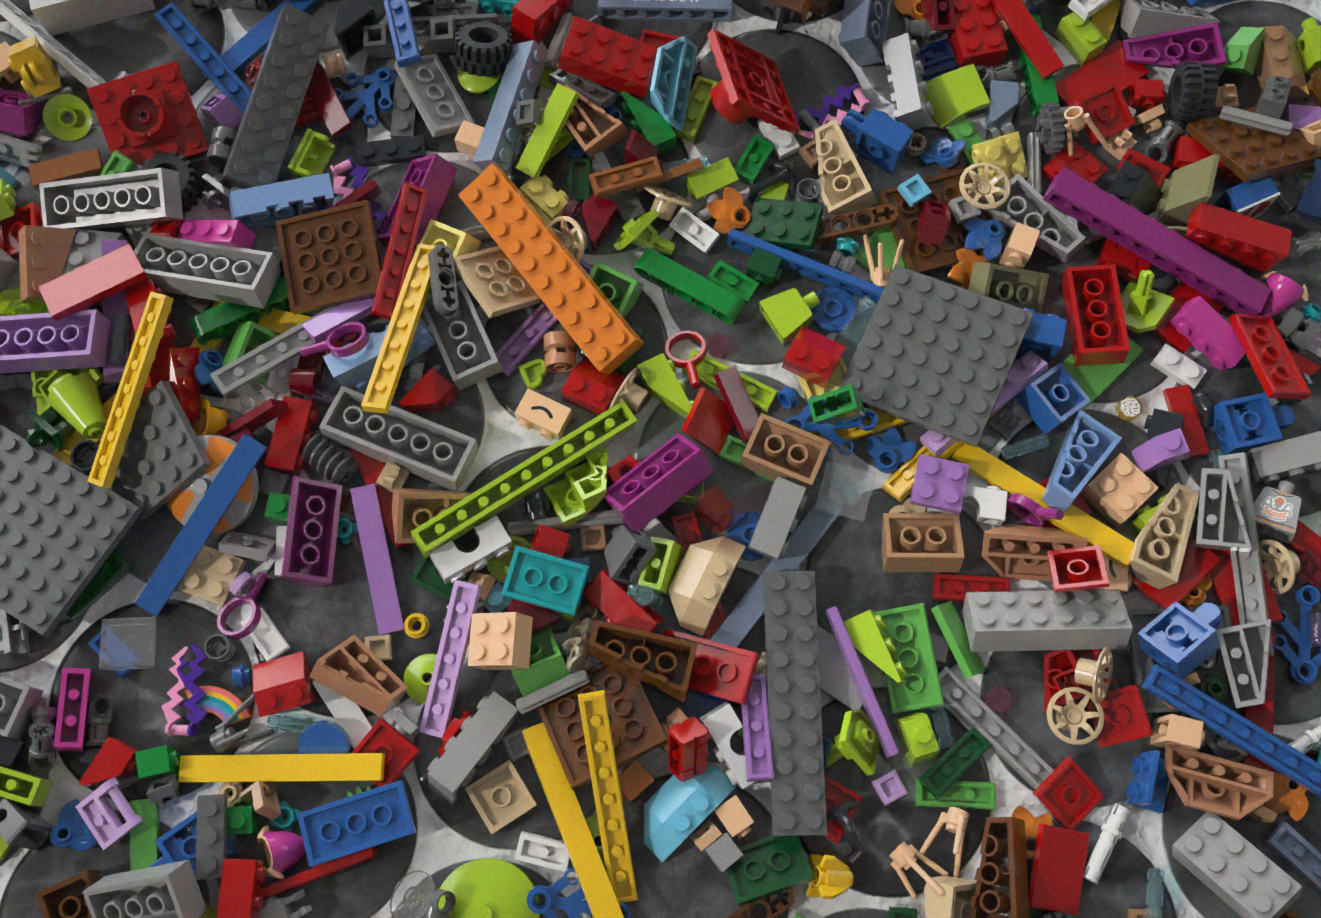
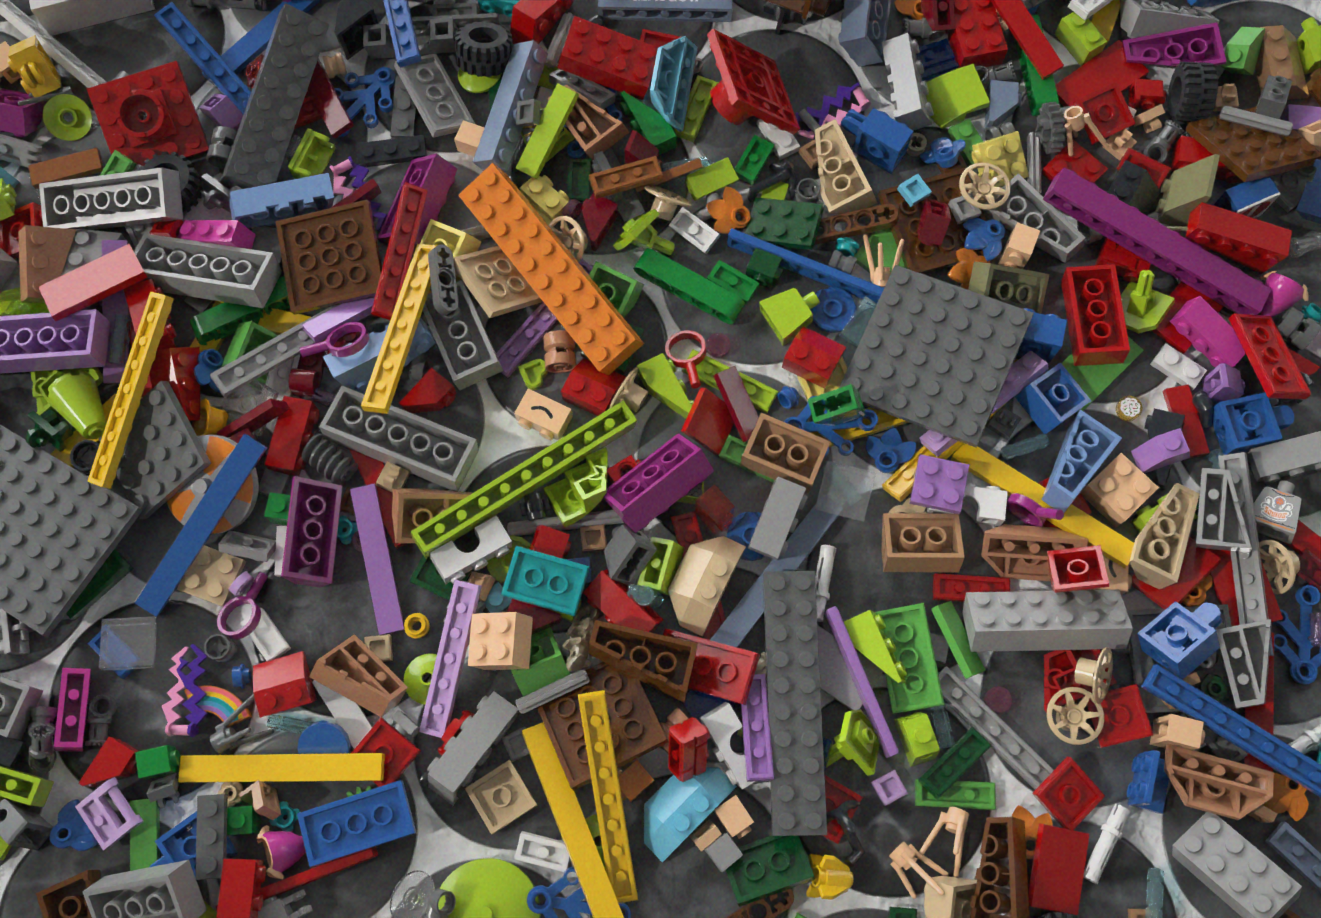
(823, 577): none -> white pin
(1223, 383): none -> medium lavender slope

